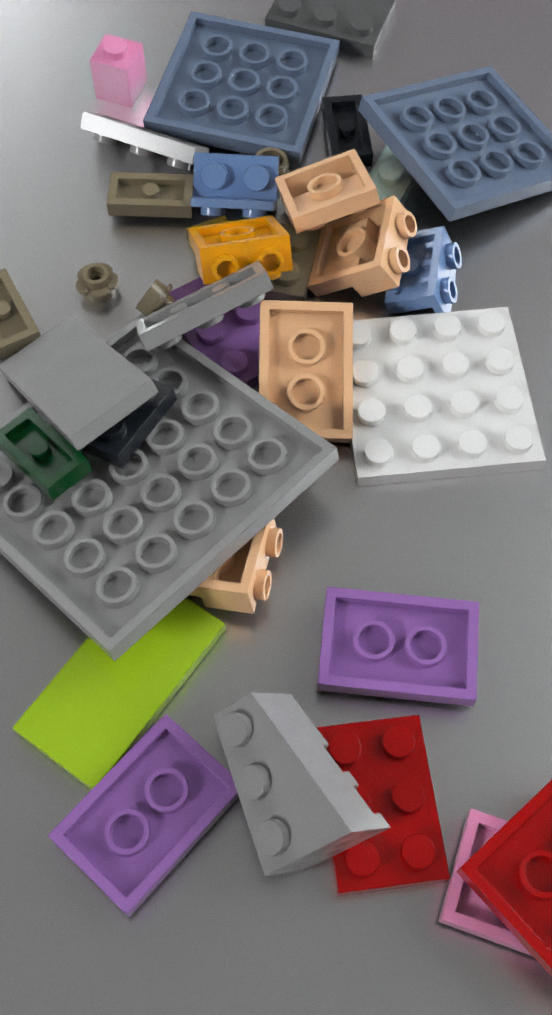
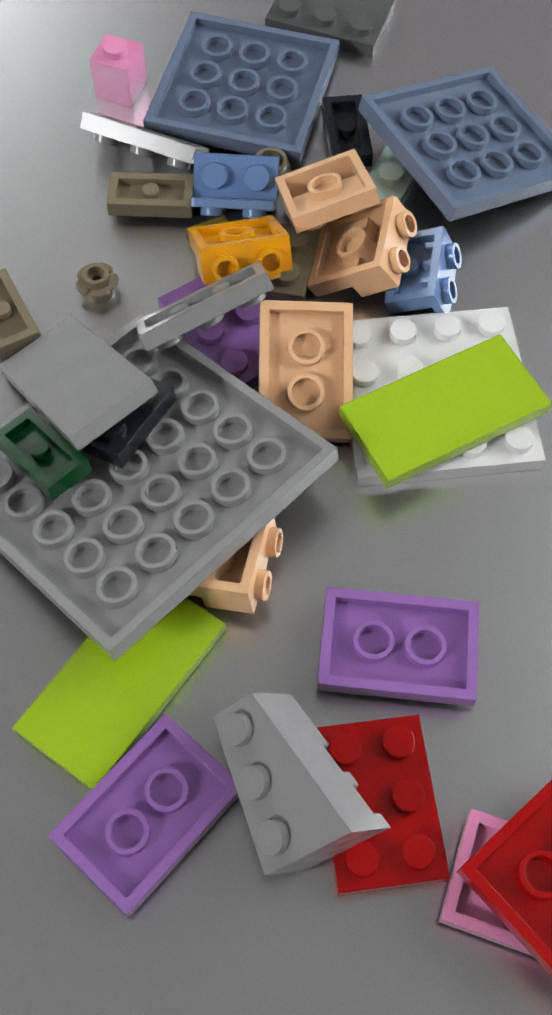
(155, 298): dark tan plate -> none
(443, 410): none -> lime tile

